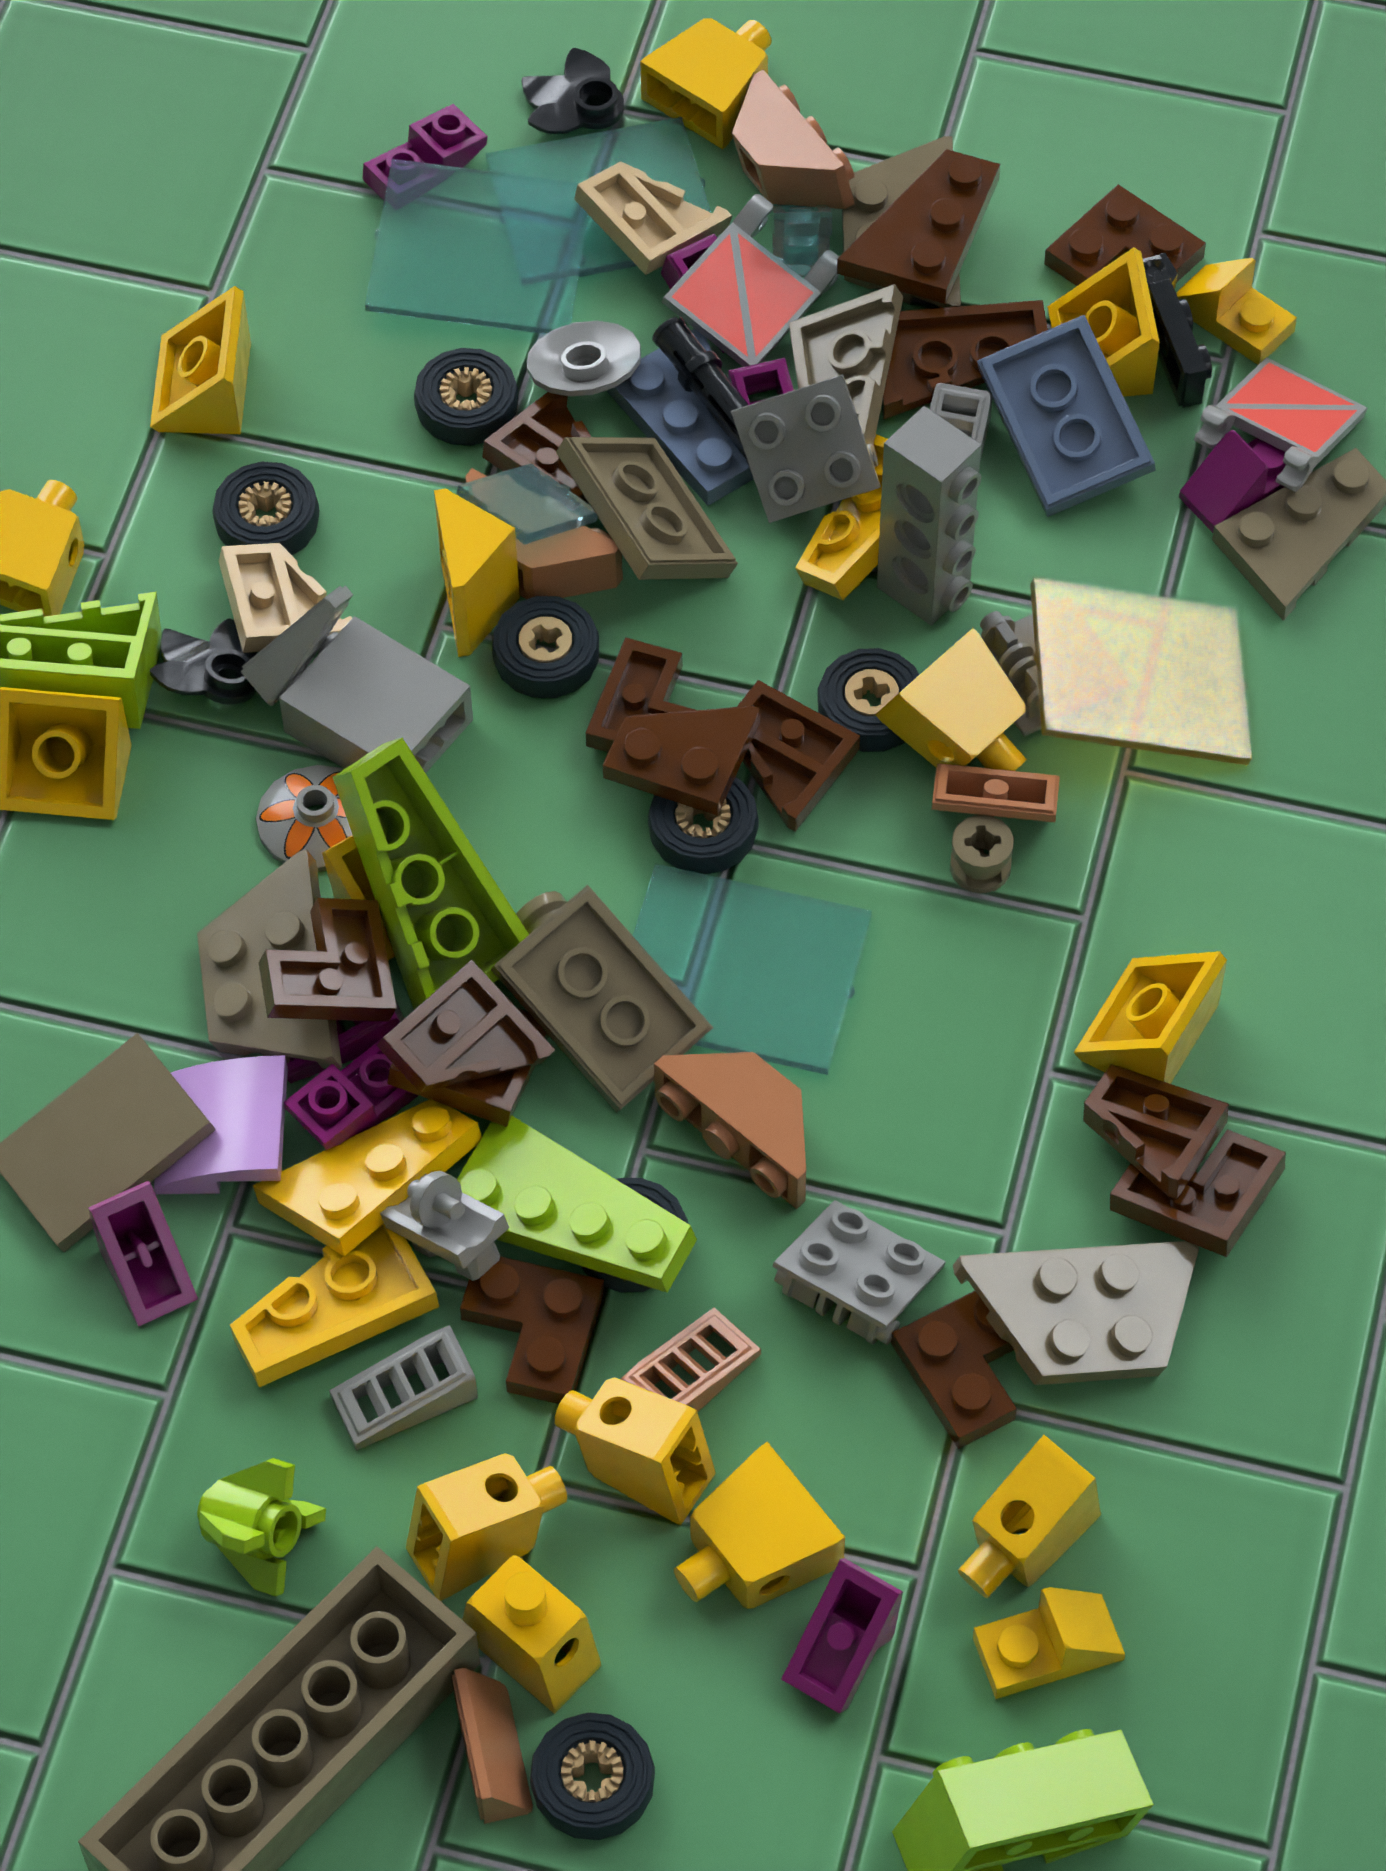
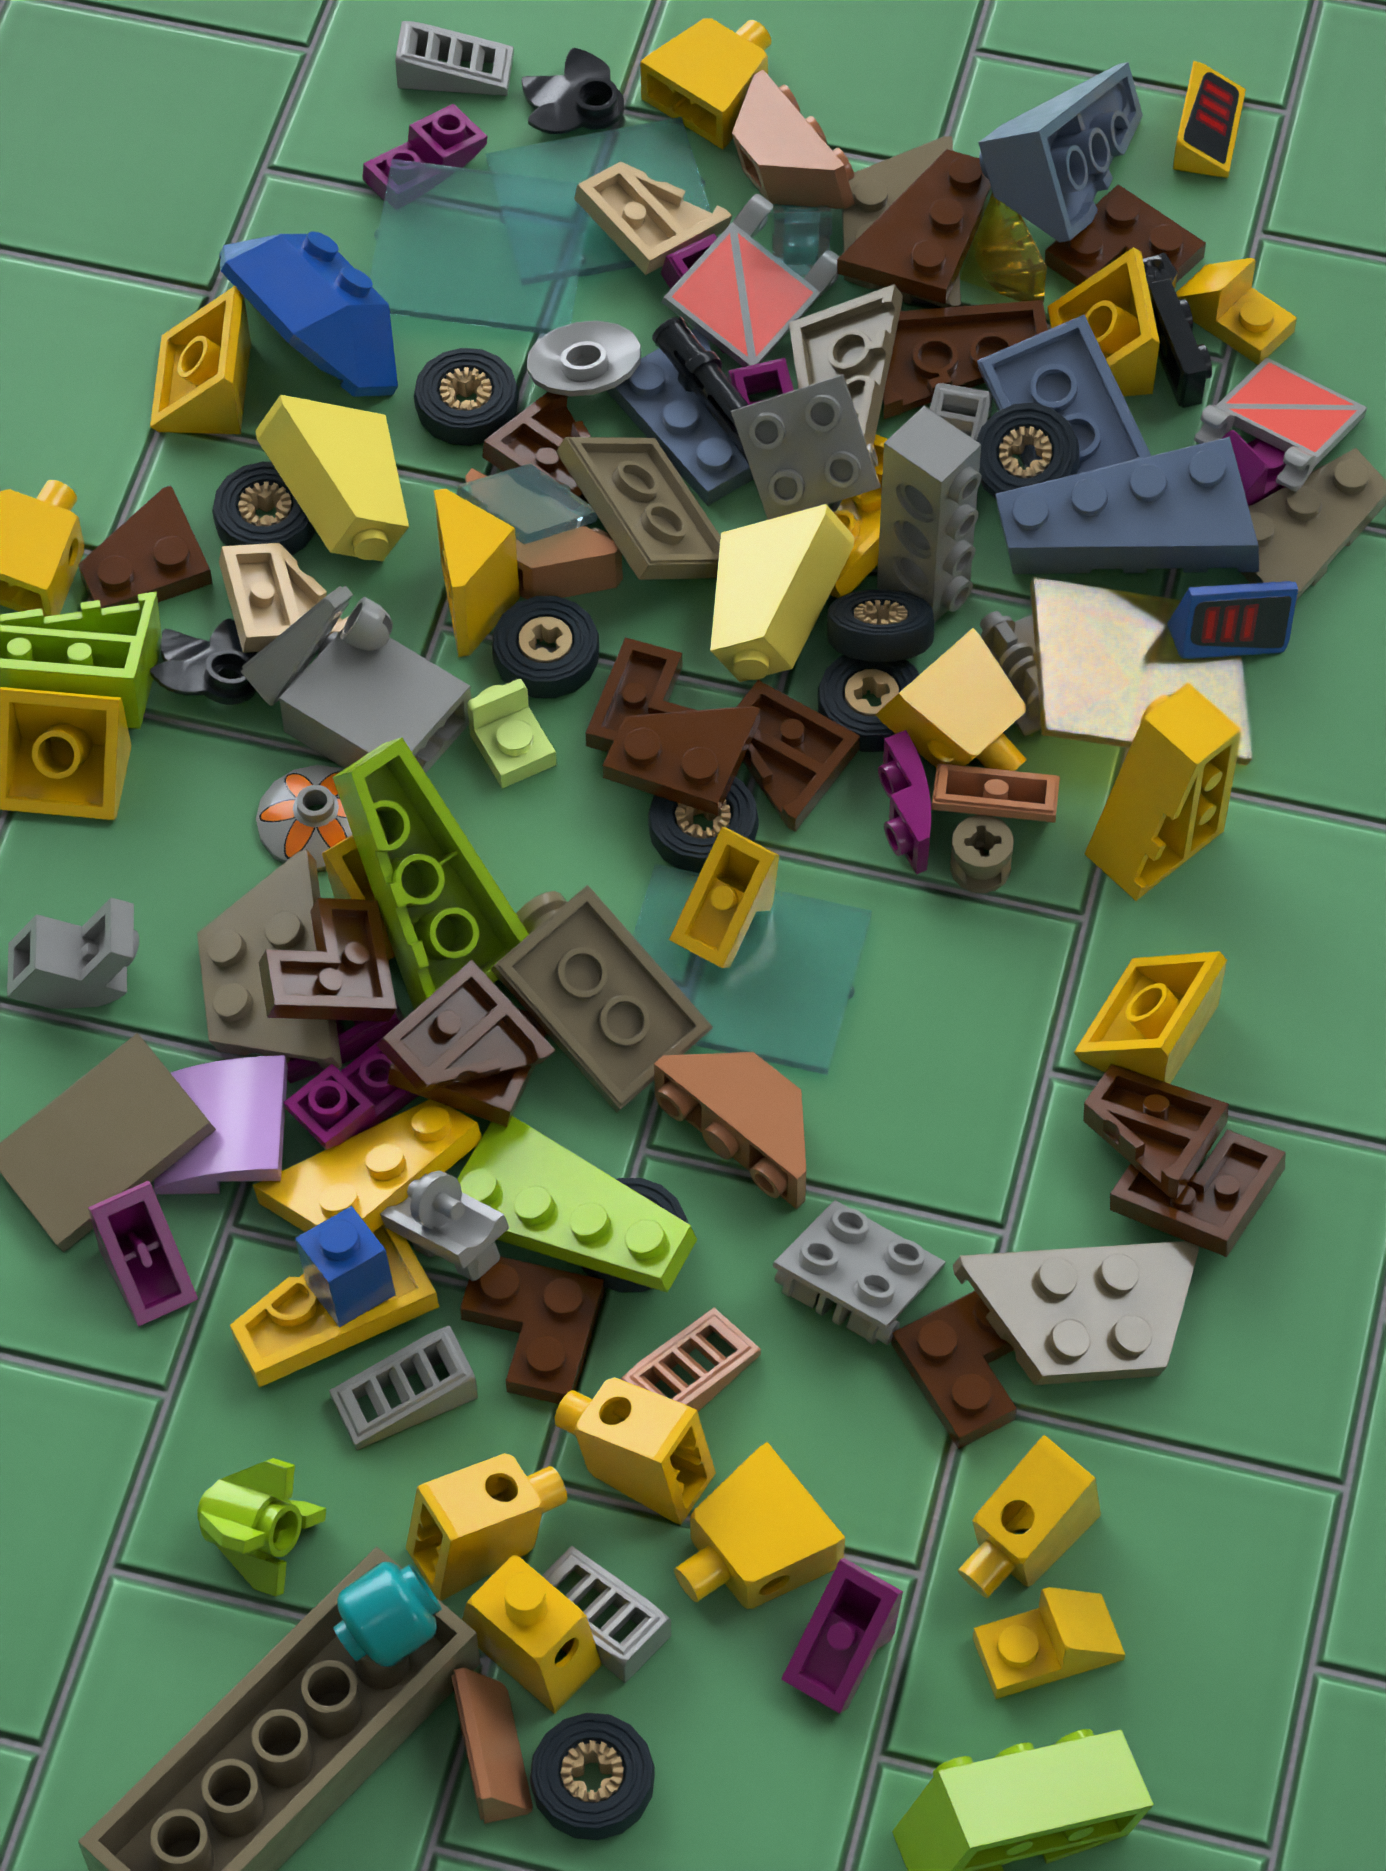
(71, 963): none -> light grey brick
(147, 555): none -> reddish brown wing
(318, 306): none -> blue wedge
(339, 473): none -> light yellow slope
(345, 1266): none -> blue brick
(367, 626): none -> light grey hinge
(386, 1614): none -> teal head
(424, 44): none -> light grey slope
(509, 733): none -> yellowish green bracket
(653, 1625): none -> light grey slope
(725, 898): none -> yellow slope
(774, 588): none -> light yellow slope
(880, 625): none -> black bush
(910, 800): none -> magenta slope
(1005, 256): none -> clear yellow slope
(1008, 434): none -> black bush
(1061, 152): none -> sand blue wedge
(1135, 517): none -> sand blue wedge
(1168, 792): none -> yellow wedge
(1208, 123): none -> slope
(1234, 620): none -> slope

